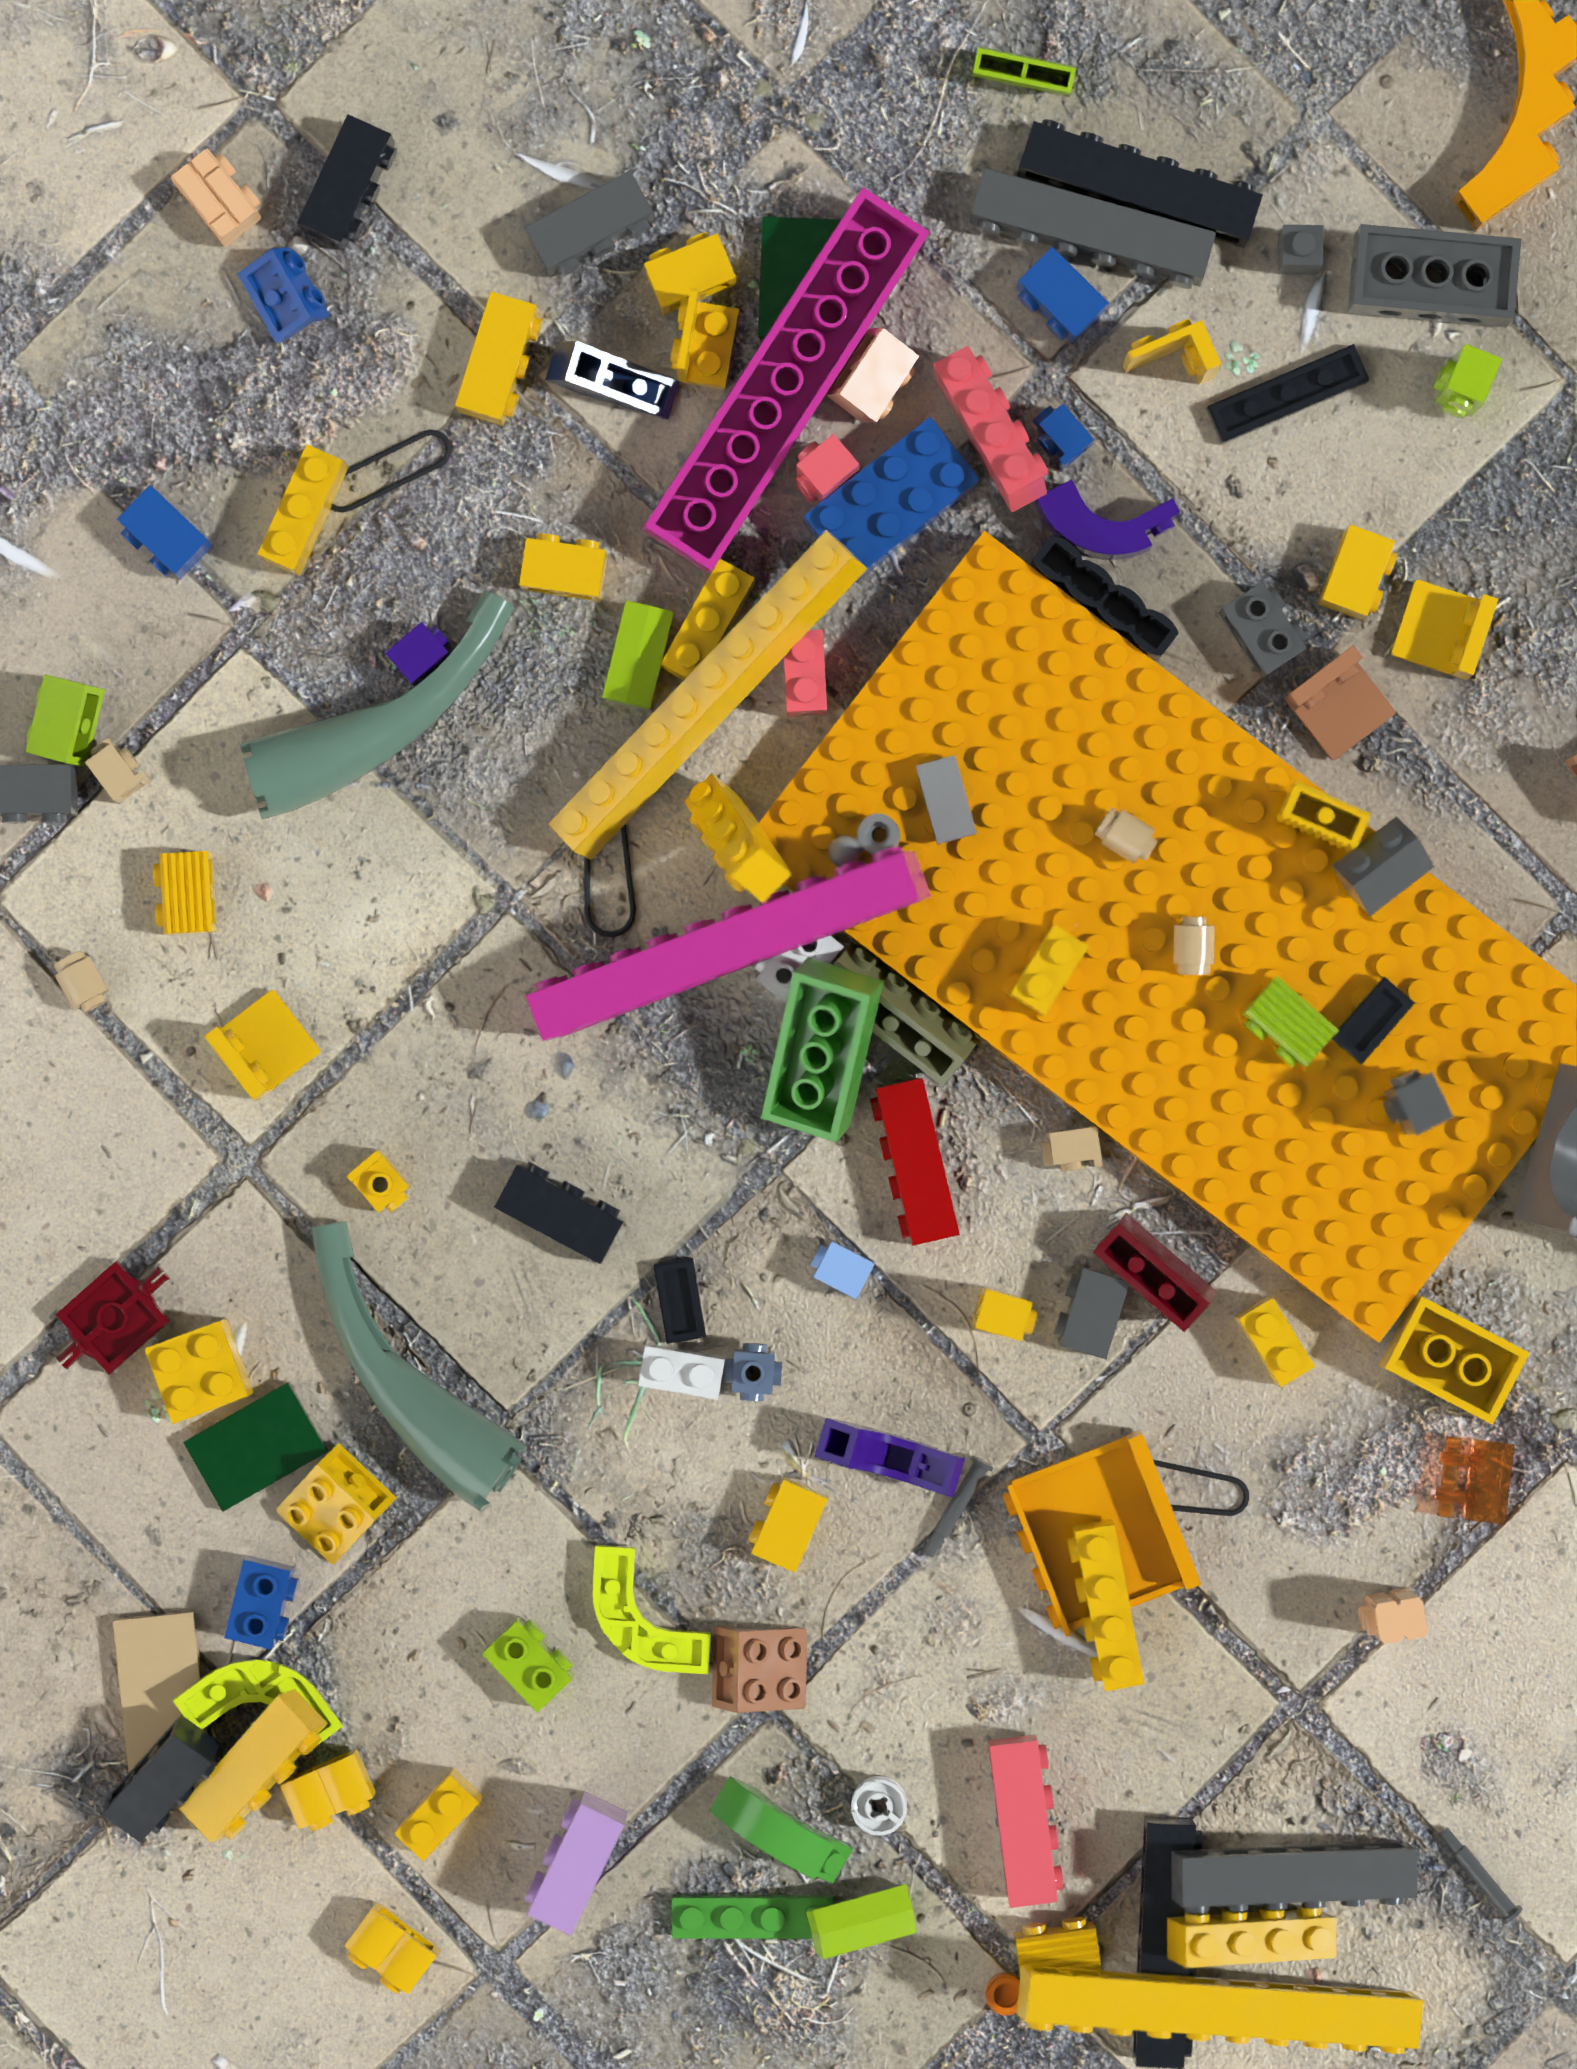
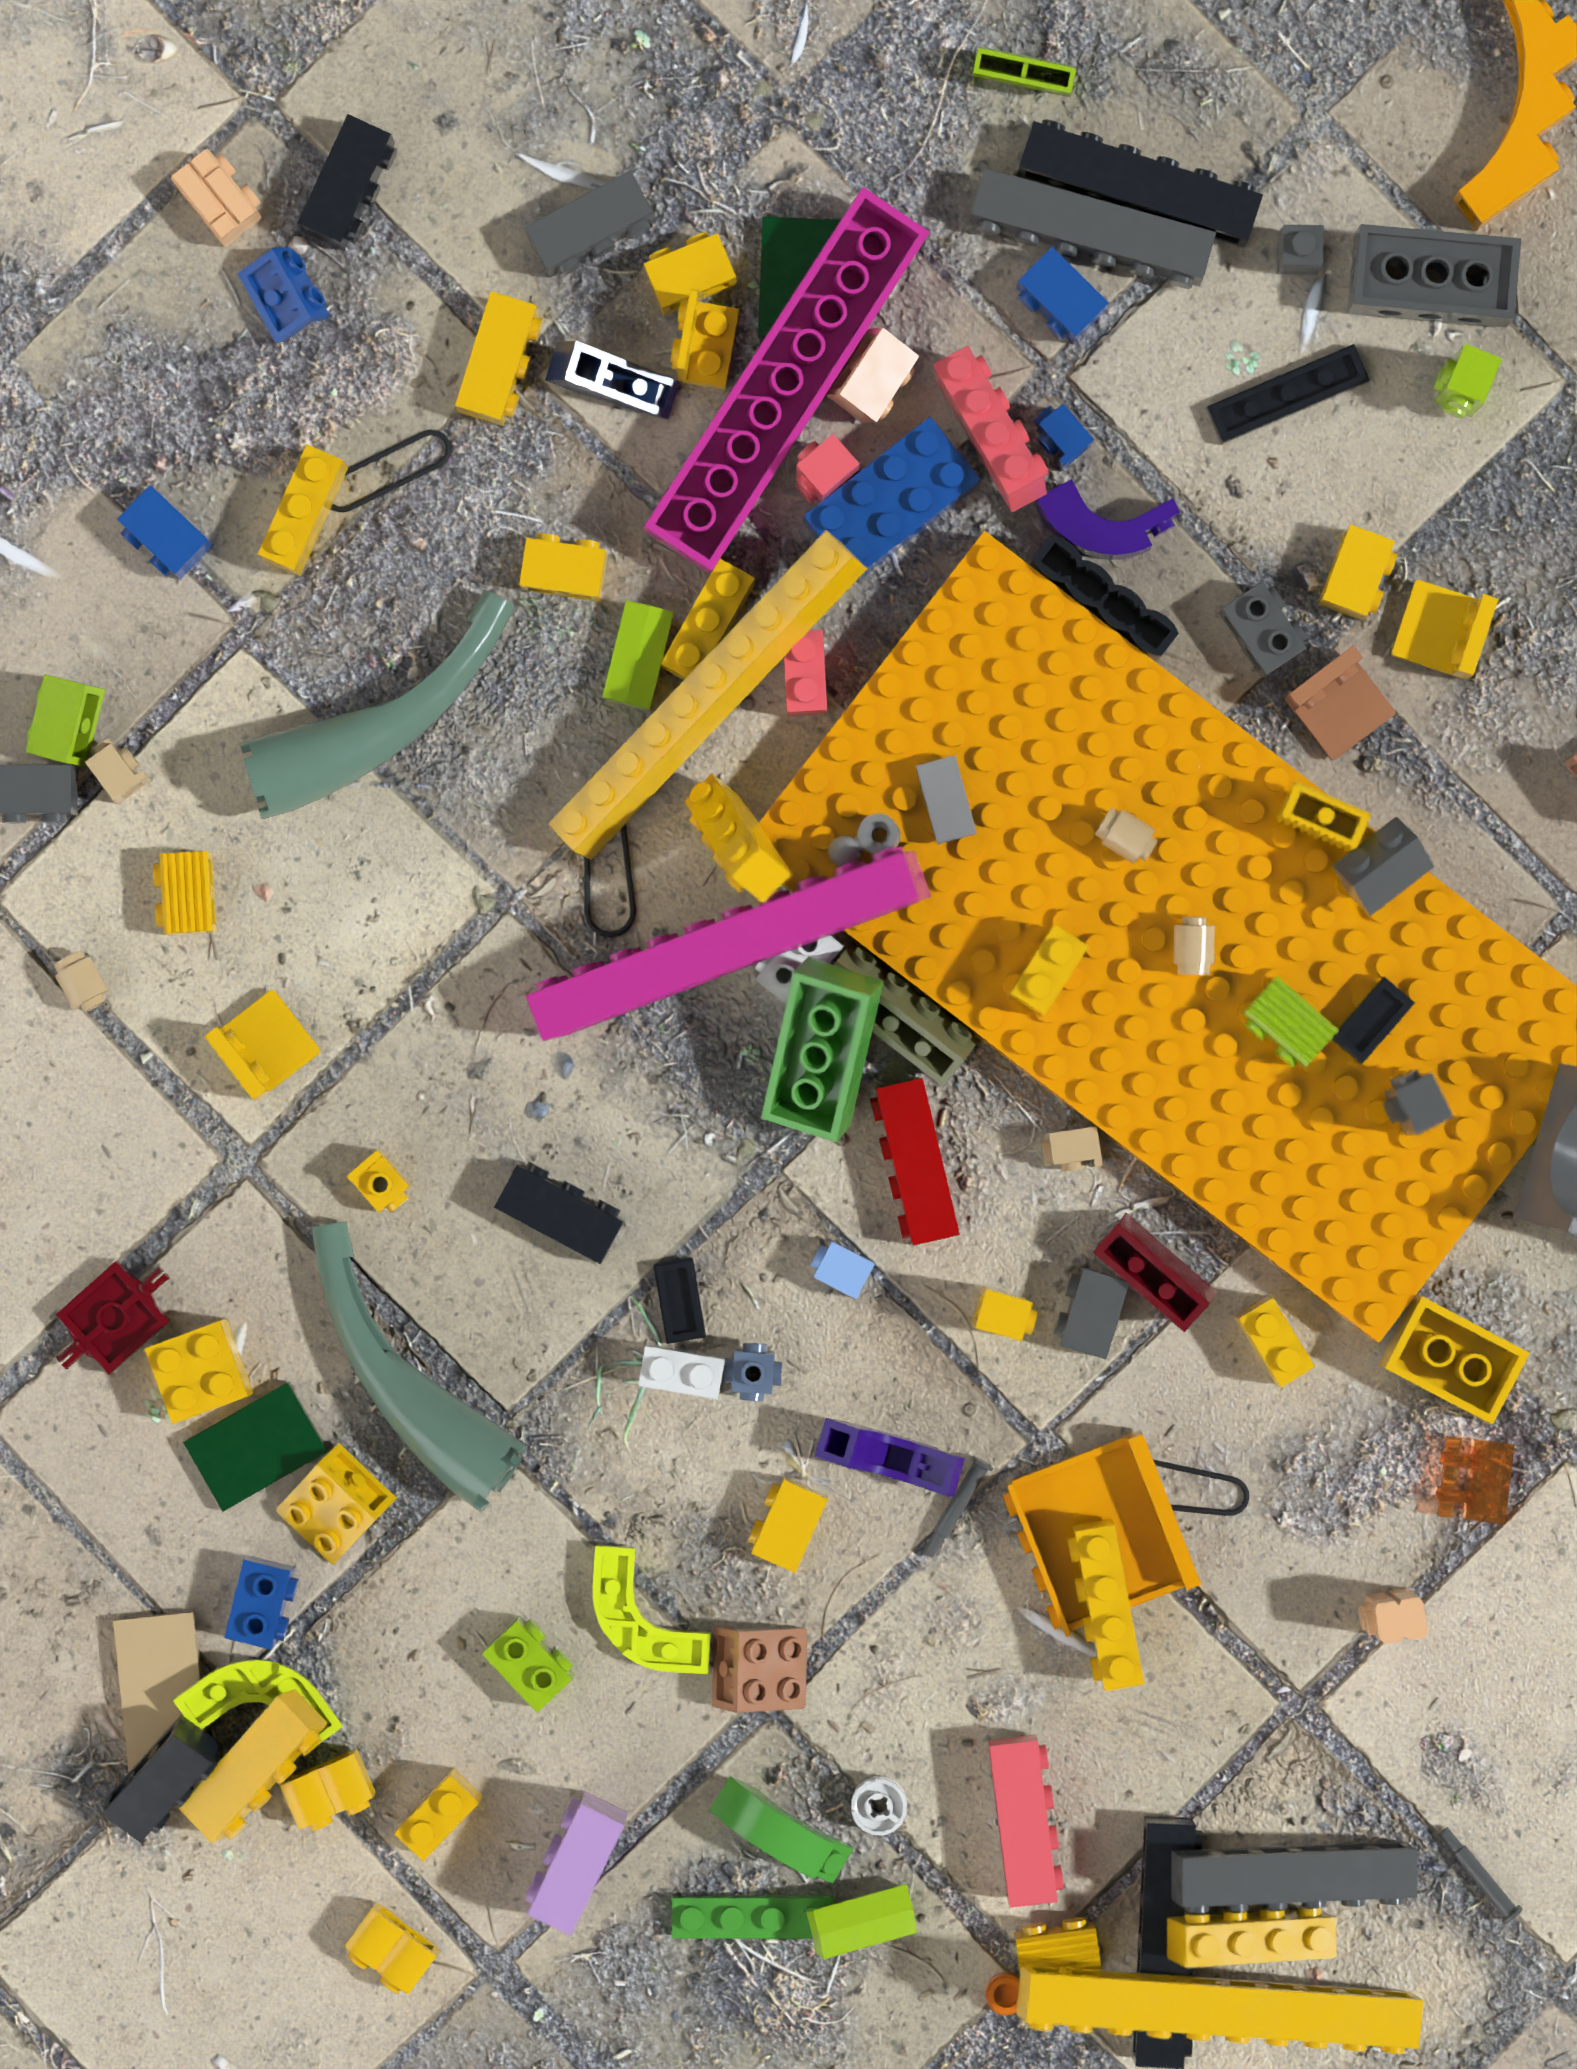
(419, 652): dark purple brick -> none
(1199, 355): yellow bracket -> none

